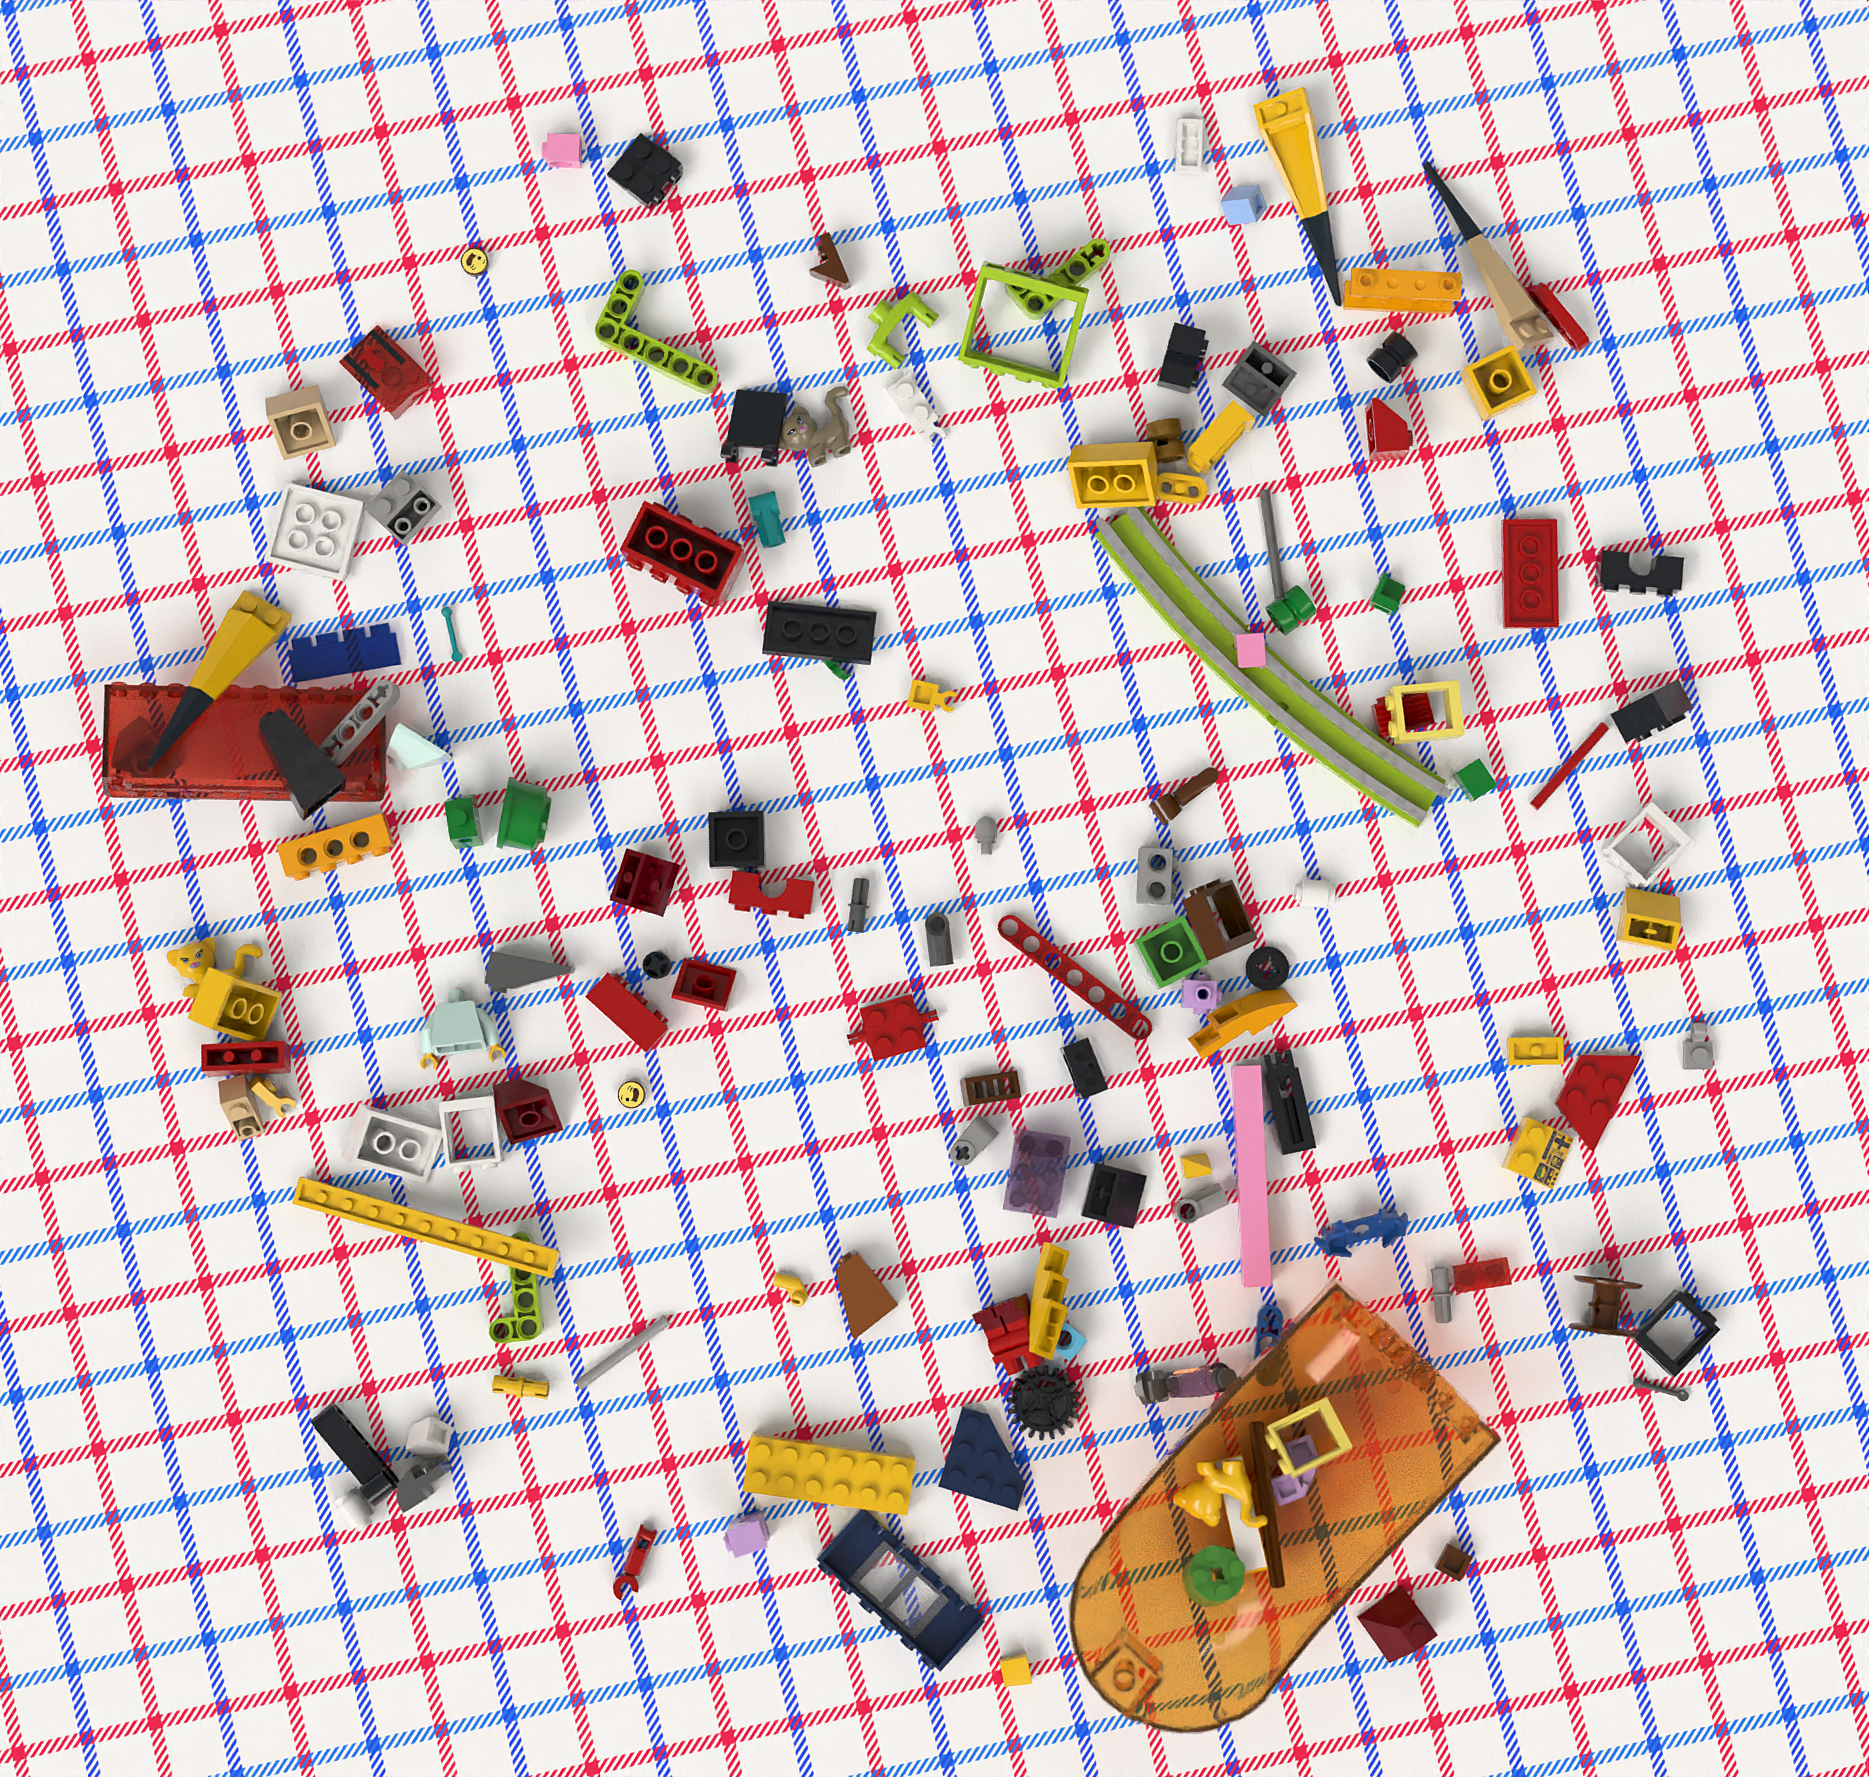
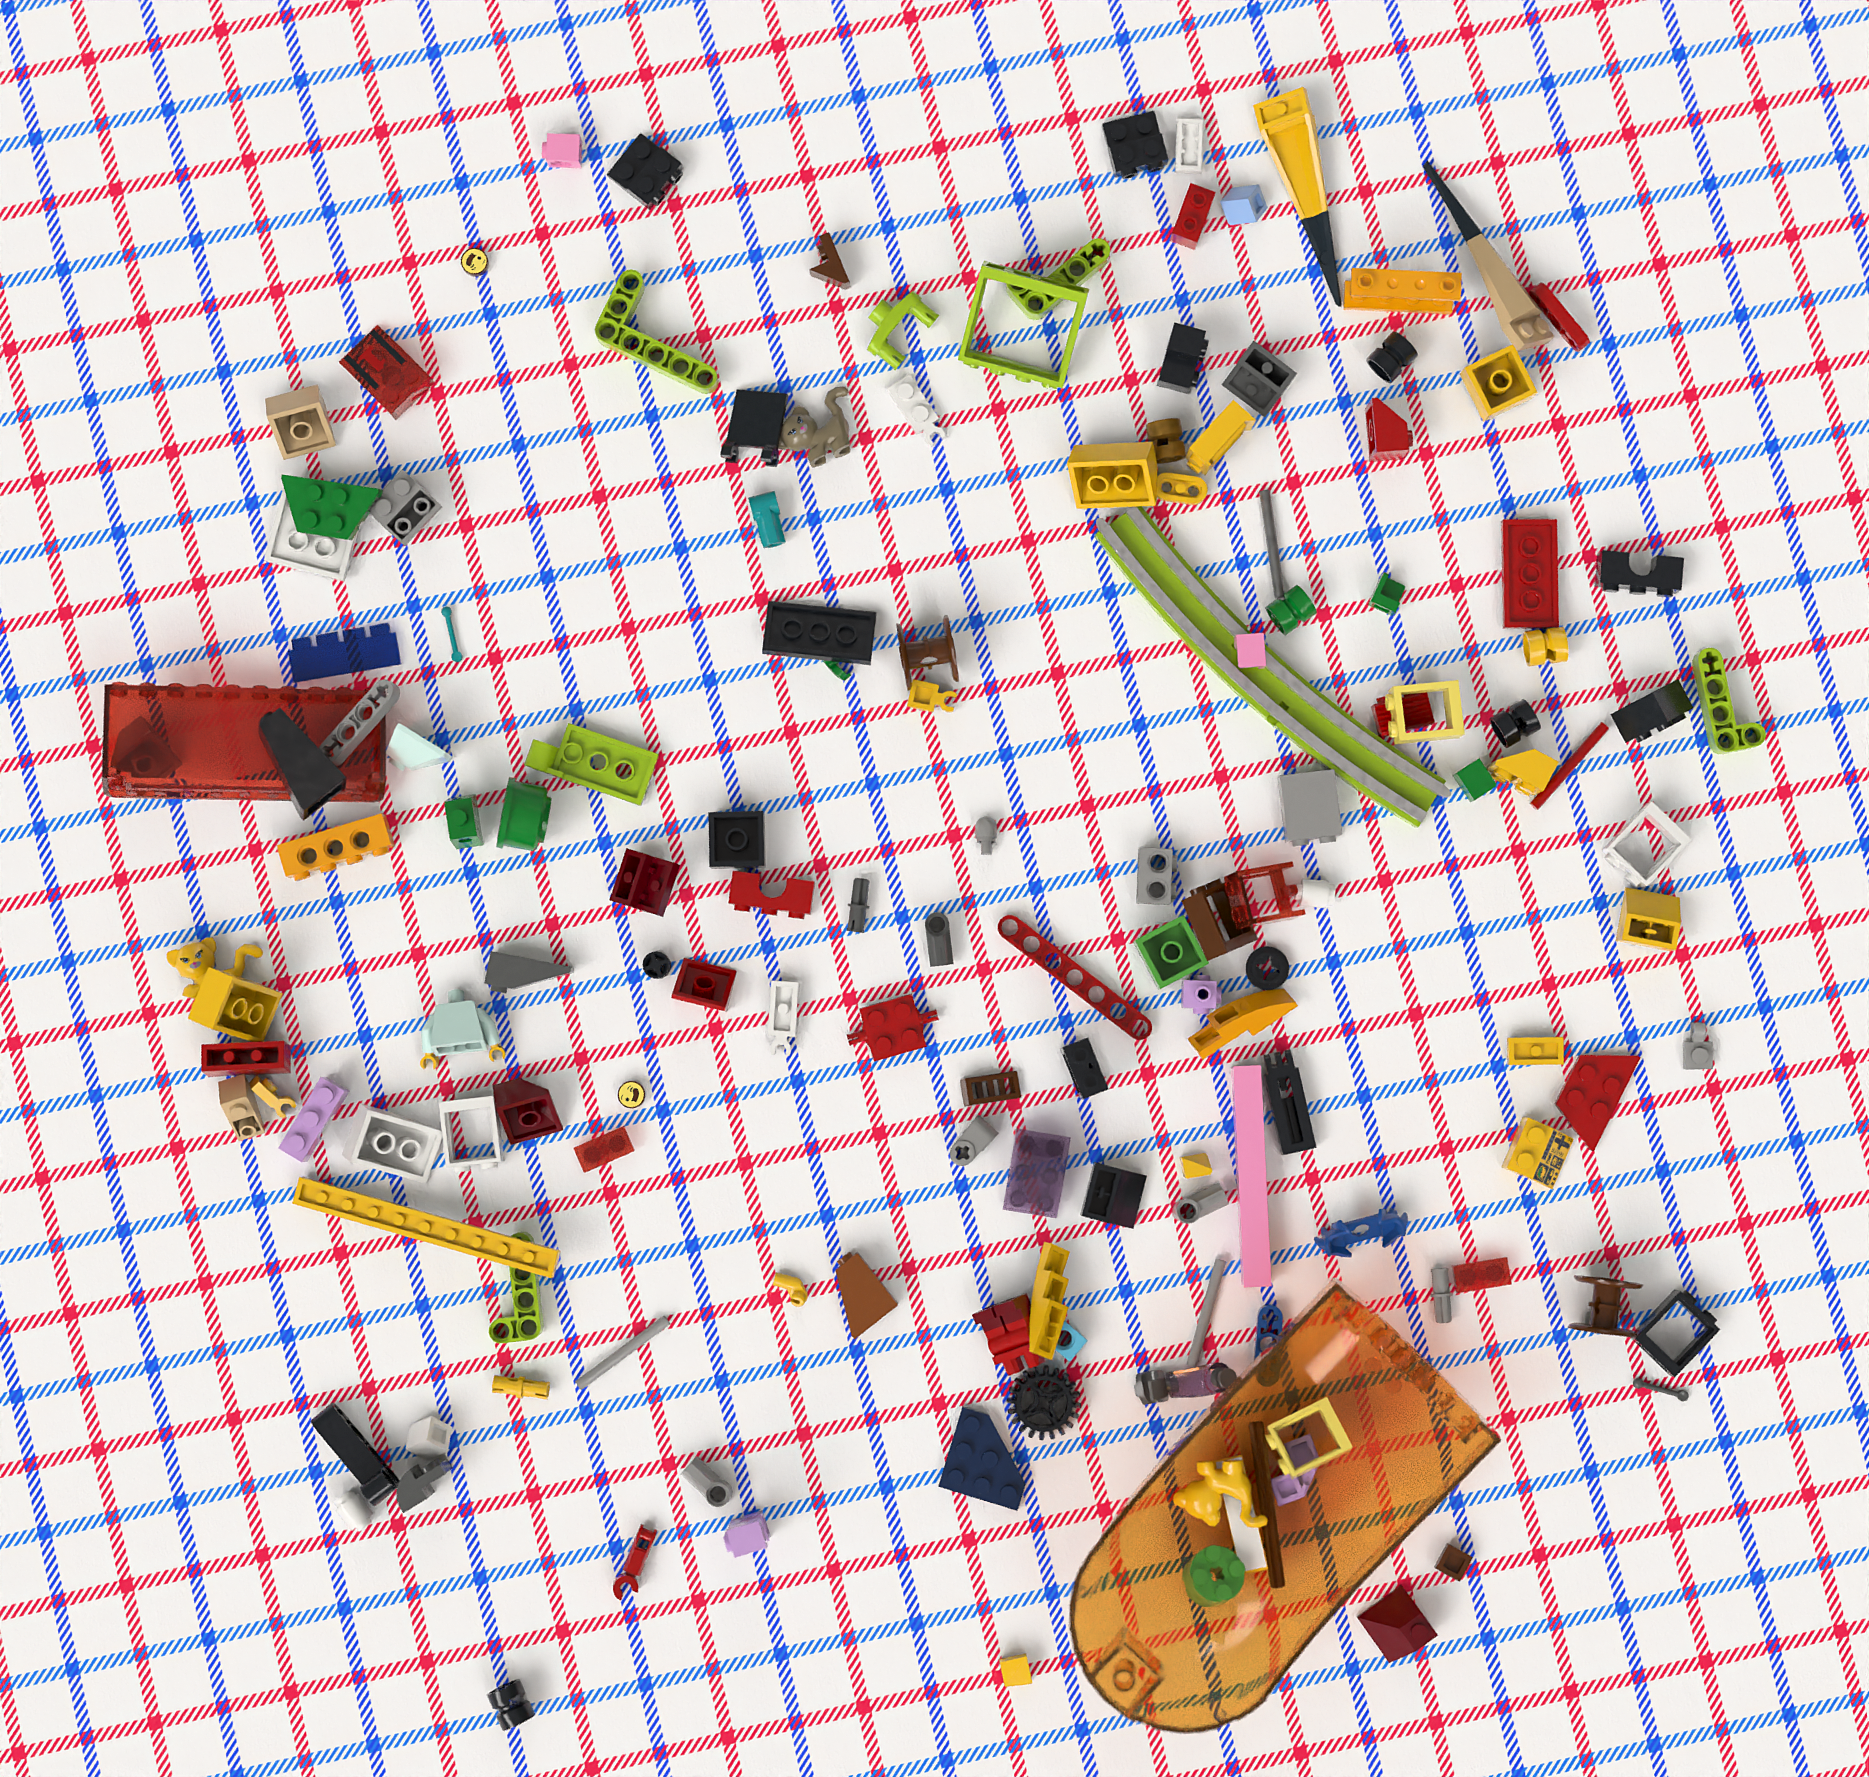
(240, 640): yellow plate -> none
(312, 1119): none -> lavender arch
(328, 506): none -> green wing
(513, 1714): none -> black wheel
(574, 758): none -> lime hinge
(604, 1149): none -> clear red plate
(628, 1011): red brick -> none
(683, 554): red brick -> none
(704, 1480): none -> light grey piece
(783, 1013): none -> white plate
(829, 1474): yellow brick -> none
(900, 1589): dark blue window -> none
(914, 652): none -> reddish brown piece
(1135, 145): none -> black plate
(1168, 806): reddish brown piece -> none
(1192, 216): none -> red brick
(1206, 1313): none -> light grey bar
(1239, 901): none -> clear red window
(1309, 807): none -> light grey brick
(1507, 729): none -> black wheel
(1526, 770): none -> yellow slope
(1545, 646): none -> yellow wheel
(1721, 700): none -> lime beam

